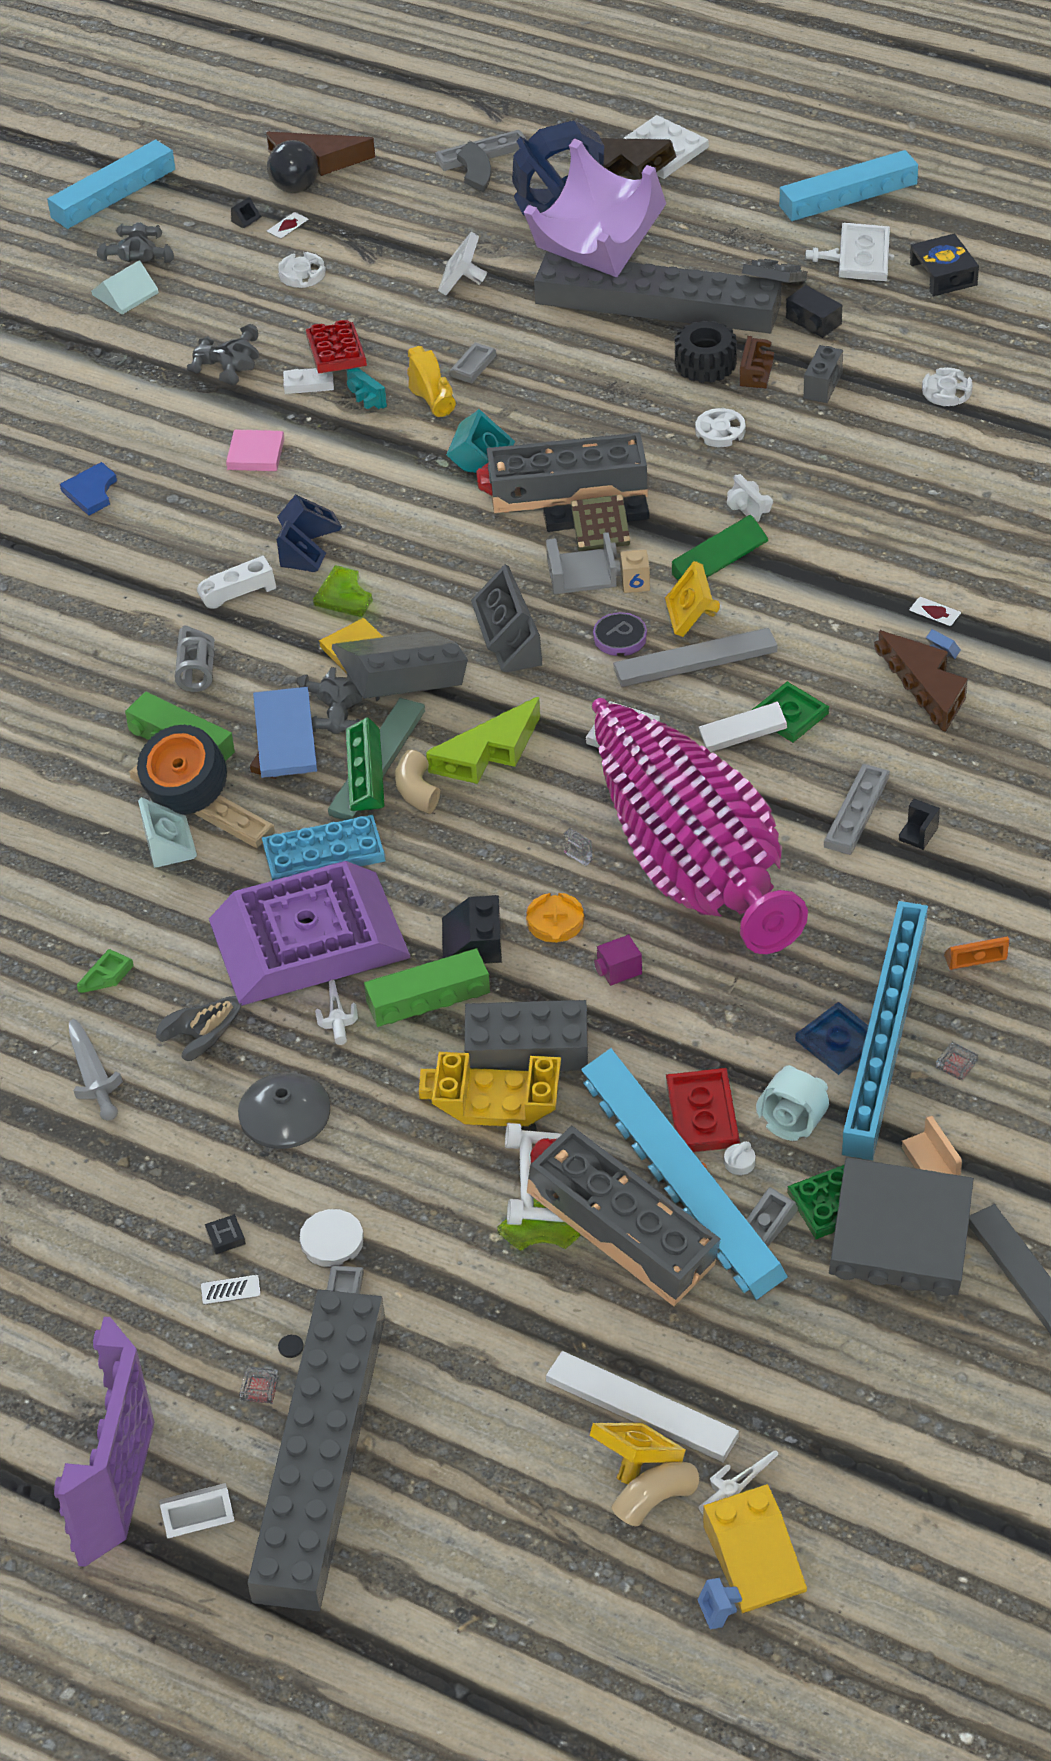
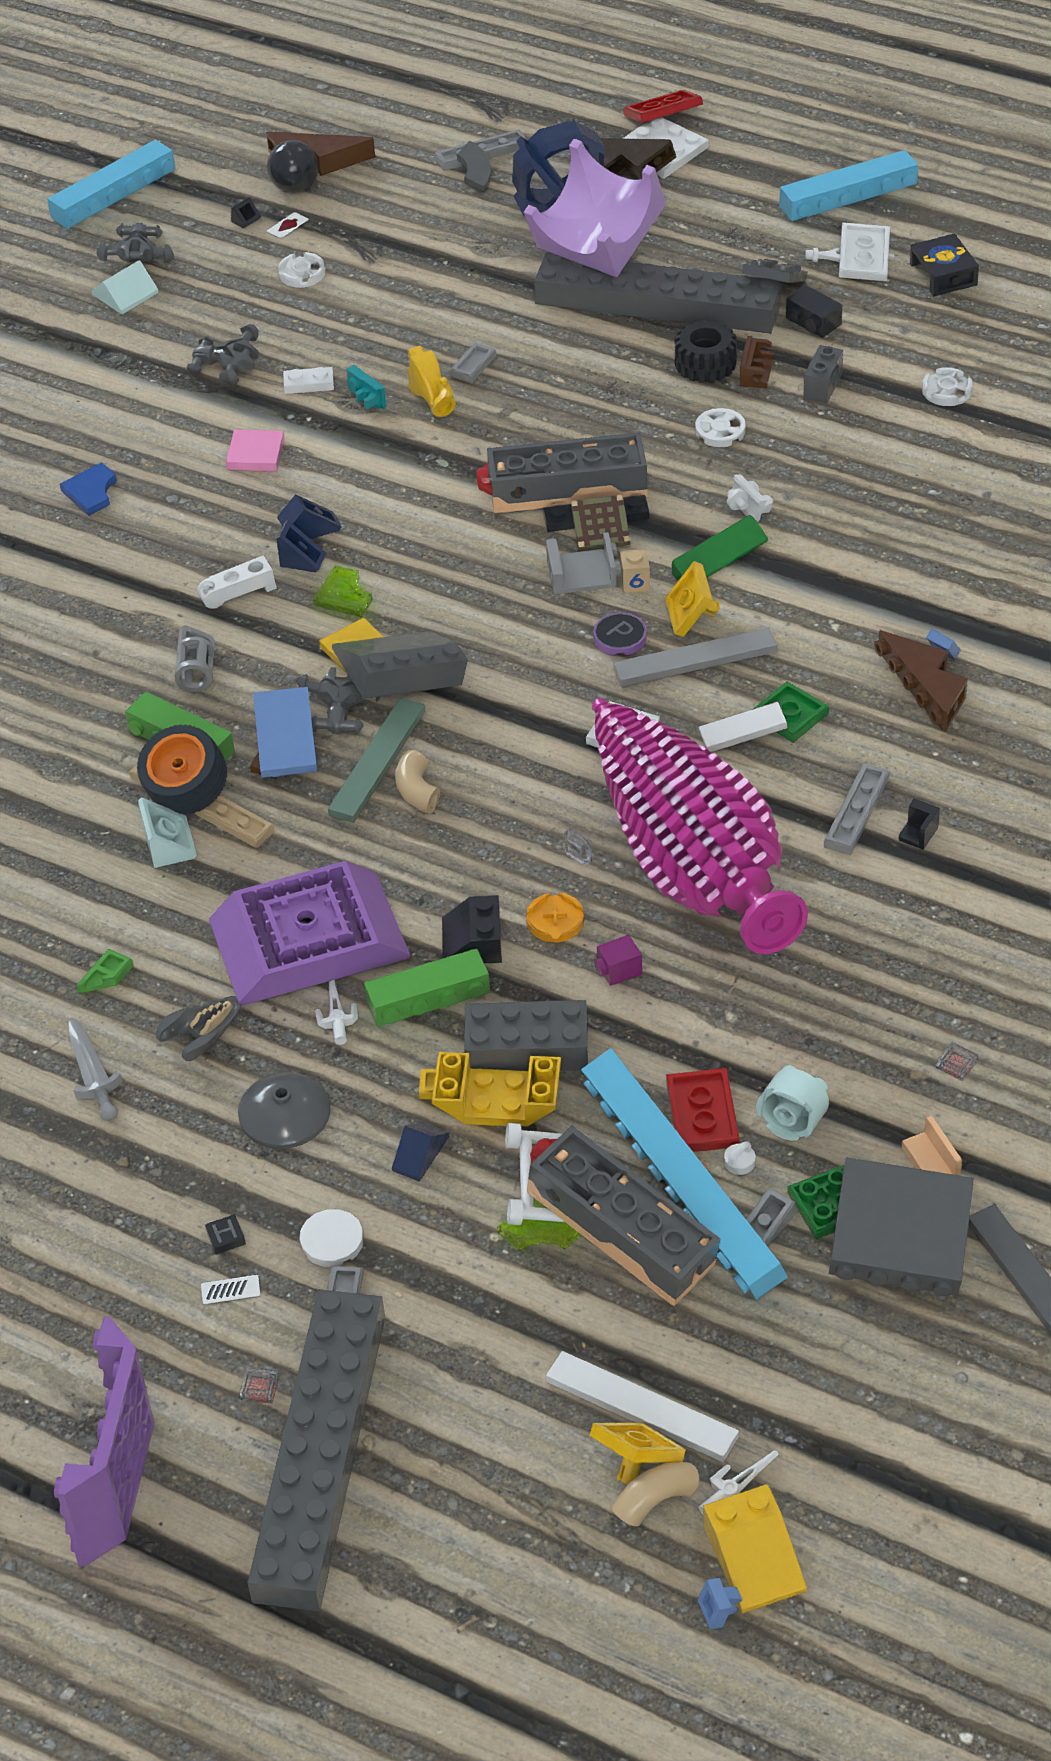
(196, 1510): white brick -> none
(290, 1346): black piece -> none
(323, 845): medium azure tile -> none
(335, 346): red tile -> none
(364, 766): green slope -> none
(418, 1149): none -> dark blue slope
(461, 264): white tile -> none
(472, 440): teal slope -> none
(495, 740): lime slope -> none
(507, 623): dark grey slope -> none
(662, 106): none -> red tile
(835, 1037): clear blue tile -> none
(884, 1031): medium azure brick -> none
(935, 611): white sticker -> none
(977, 953): orange slope -> none

